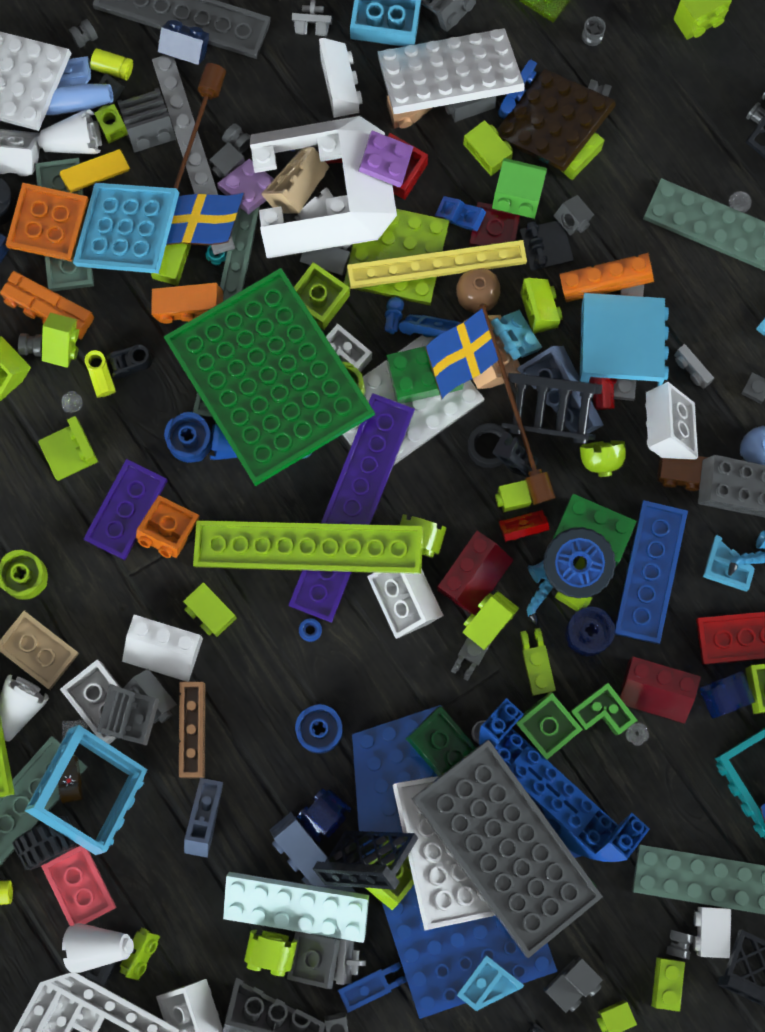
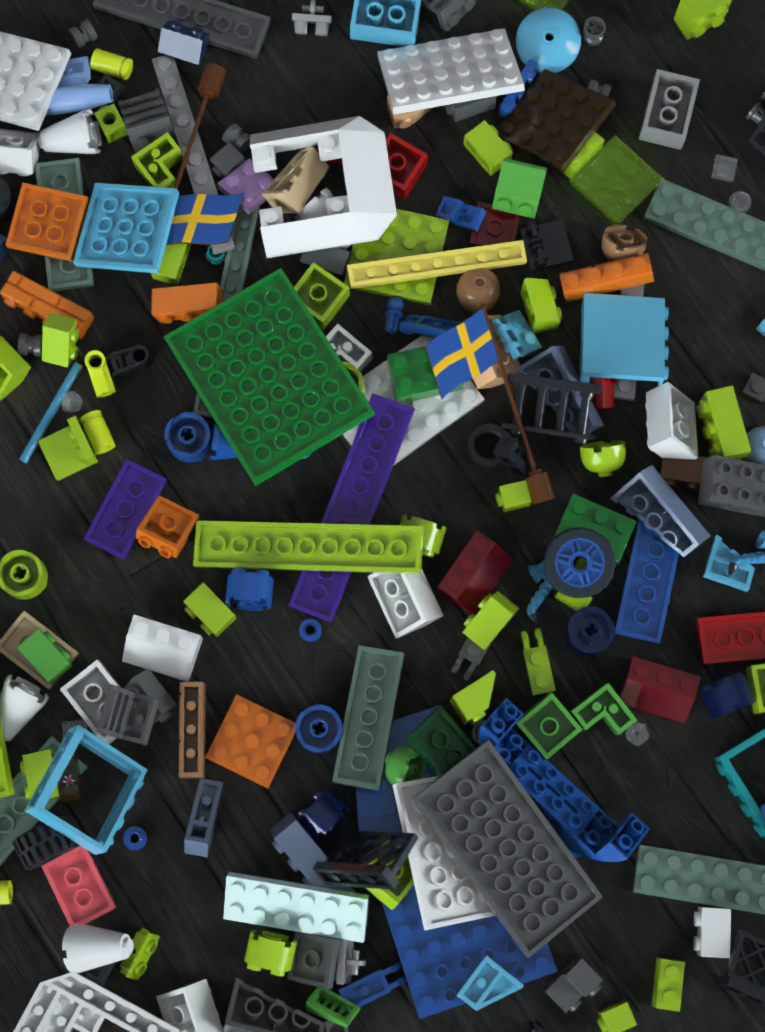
(34, 767): none -> lime brick
(45, 656): none -> bright green brick
(50, 413): none -> dark azure piece
(94, 171): yellow tile -> none
(97, 432): none -> neon yellow piece
(142, 838): none -> blue plate
(155, 161): none -> lime brick
(249, 589): none -> blue brick
(252, 741): none -> orange plate
(328, 997): none -> bright green slope
(339, 77): white slope -> none
(368, 718): none -> sand green plate
(385, 158): medium lavender plate -> none
(404, 765): none -> bright green cylinder
(474, 699): none -> lime slope
(523, 525): red plate -> none
(553, 54): none -> medium azure dish
(574, 215): dark grey brick -> none
(616, 180): none -> clear neon green plate
(622, 243): none -> medium nougat cylinder
(661, 510): none -> sand blue wedge
(669, 109): none -> light grey brick
(680, 944): dark grey wheel -> none
(690, 362): light grey plate -> none
(723, 424): none -> lime brick
(724, 168): none -> clear plate

